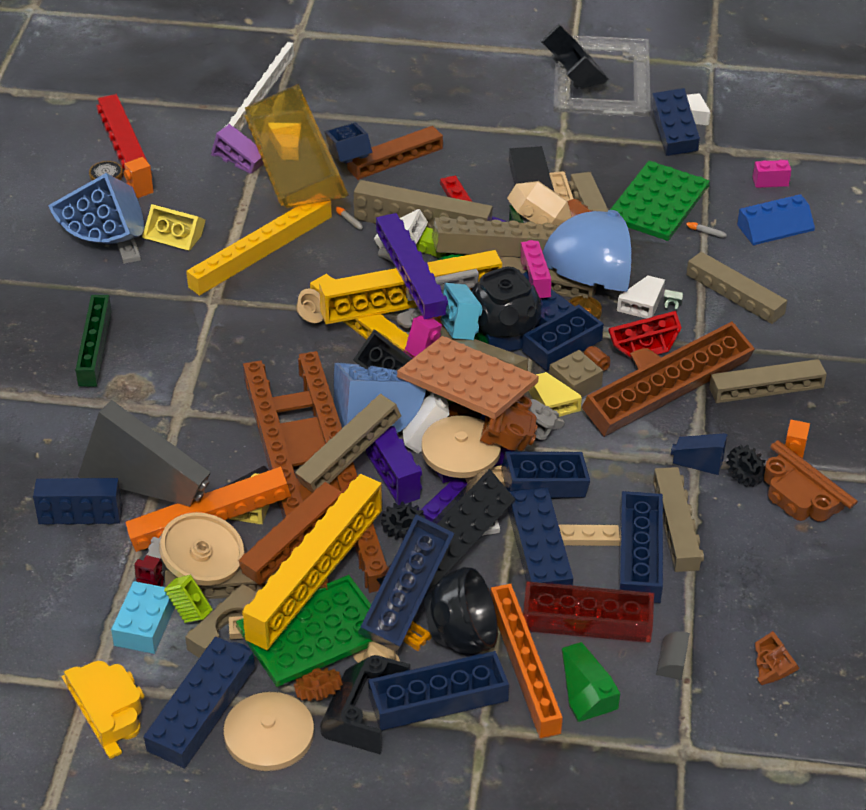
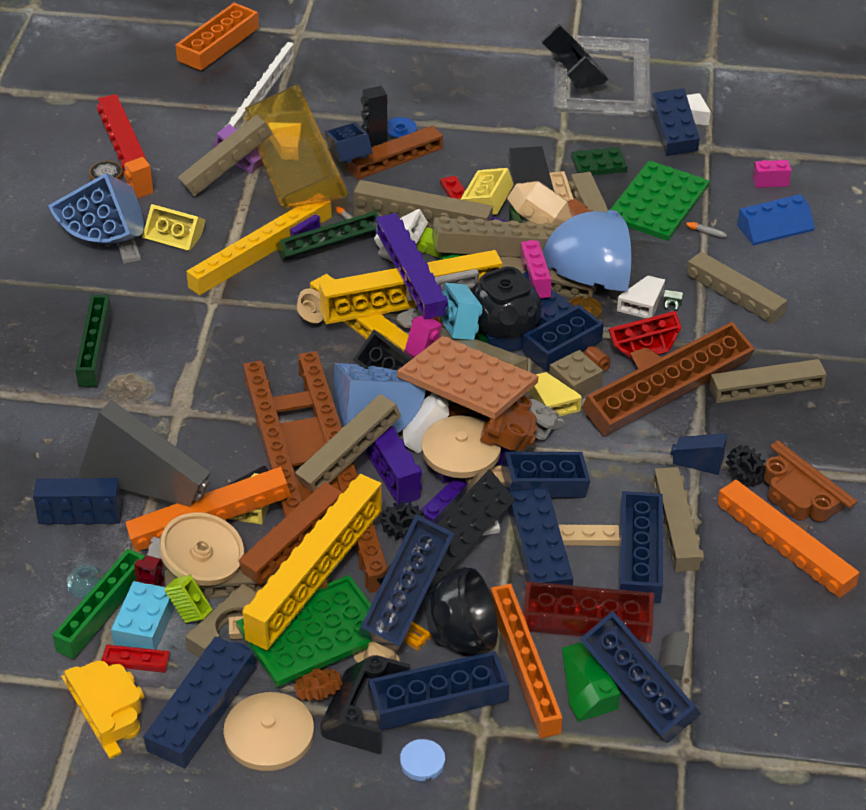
(81, 586): none -> clear light blue piece
(96, 606): none -> green brick
(137, 658): none -> red tile
(217, 36): none -> orange brick
(225, 155): none -> dark tan brick
(307, 225): none -> dark purple tile
(327, 236): none -> dark green brick
(375, 115): none -> black brick
(401, 126): none -> blue dish
(422, 760): none -> light blue tile
(489, 188): none -> light yellow slope
(599, 161): none -> dark green plate
(640, 677): none -> dark blue brick
(773, 659): dark orange slope -> none
(788, 538): none -> orange brick
(797, 436): orange brick -> none

